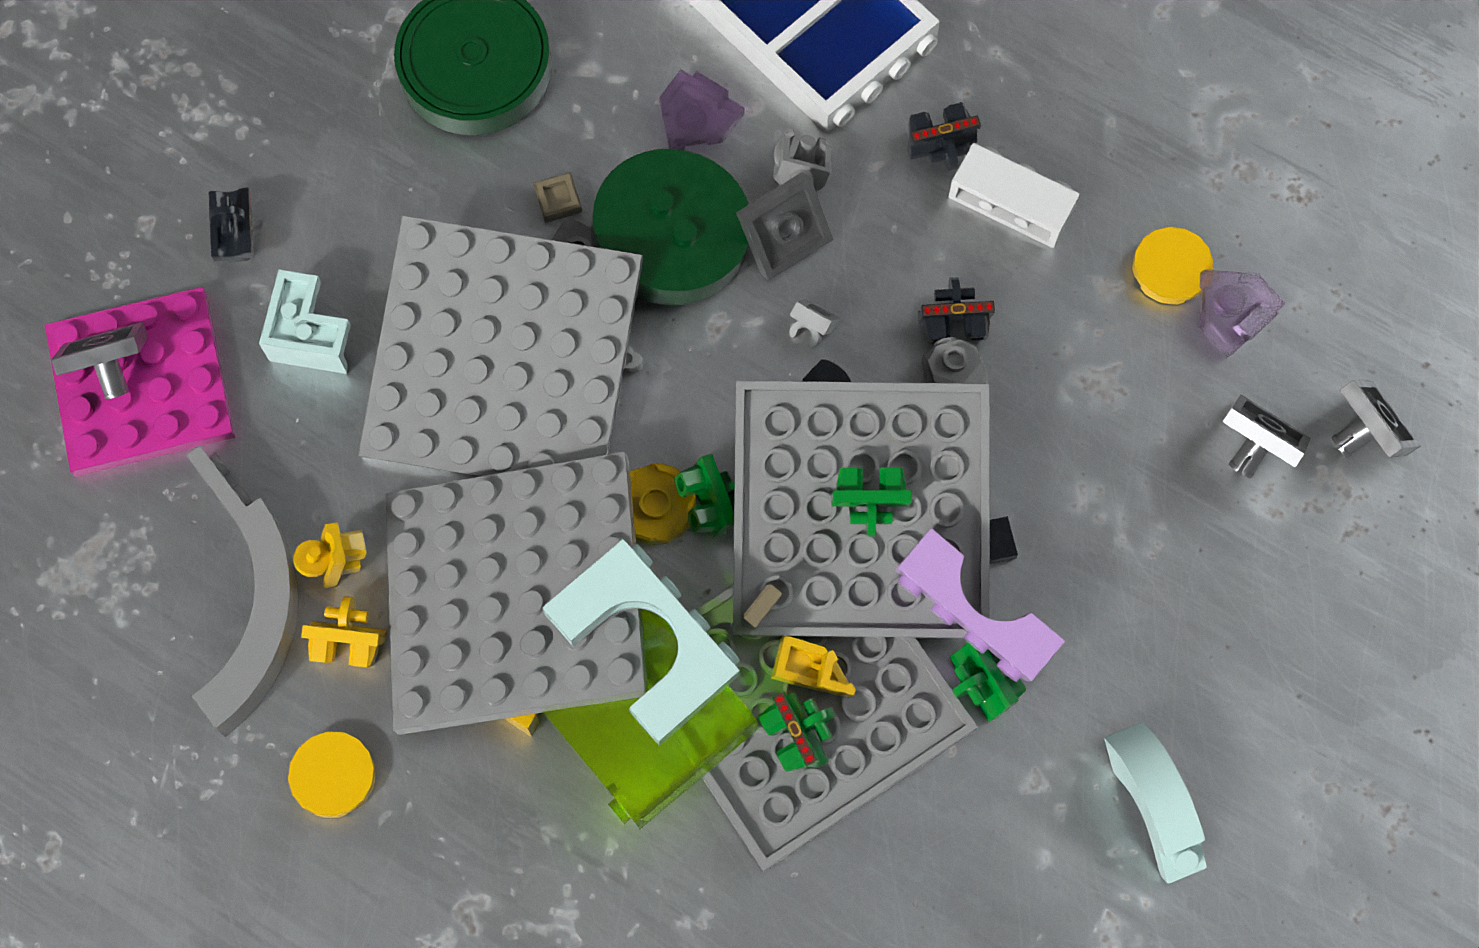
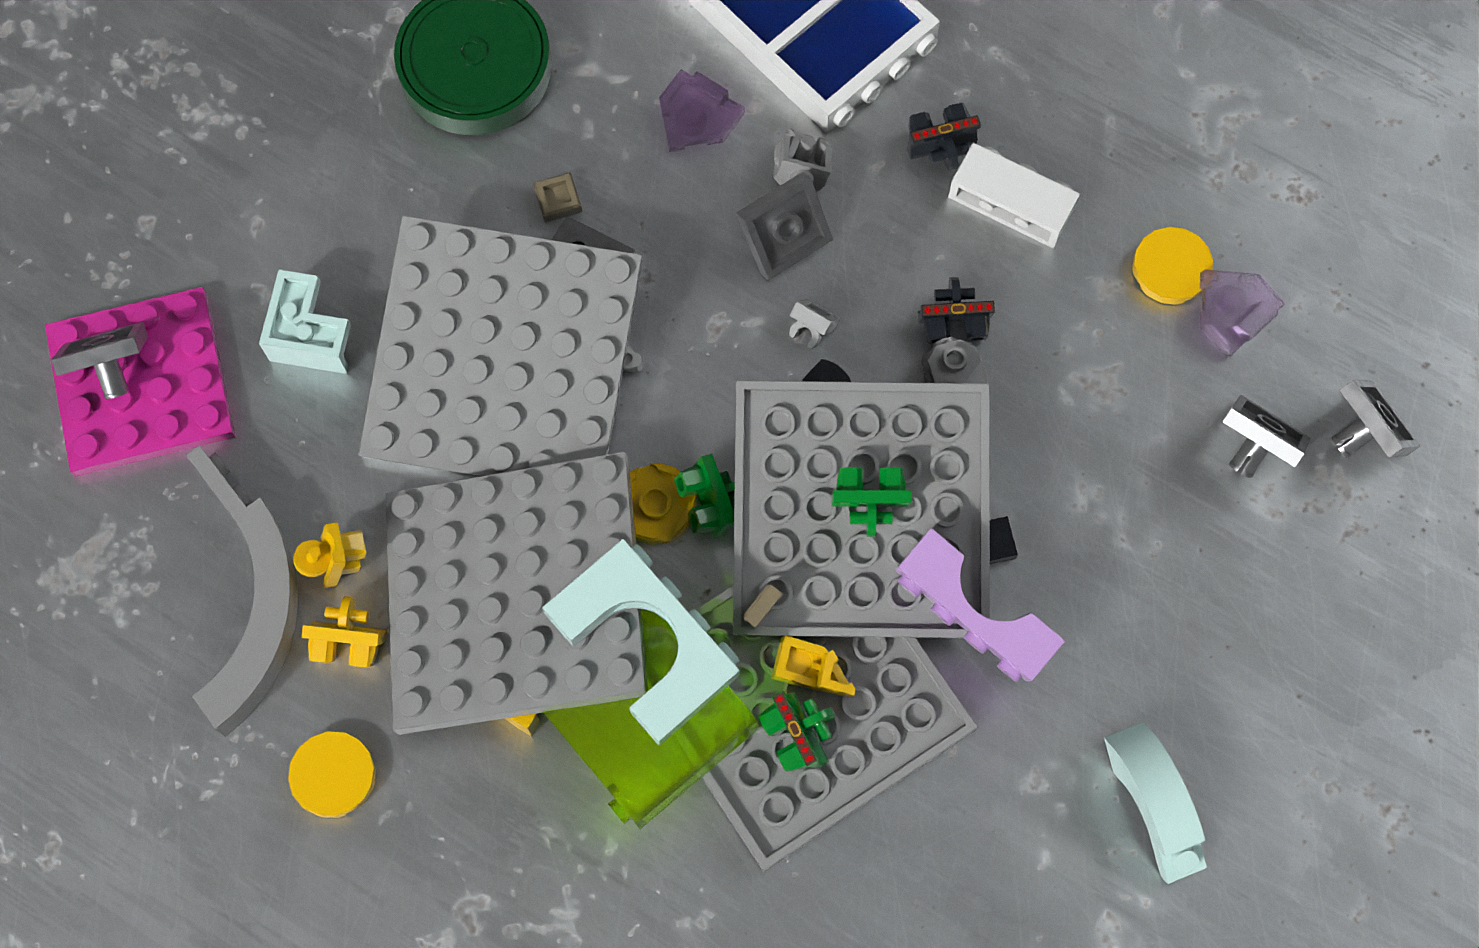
(231, 225): black hips -> none
(677, 216): dark green brick -> none
(985, 682): green hips -> none

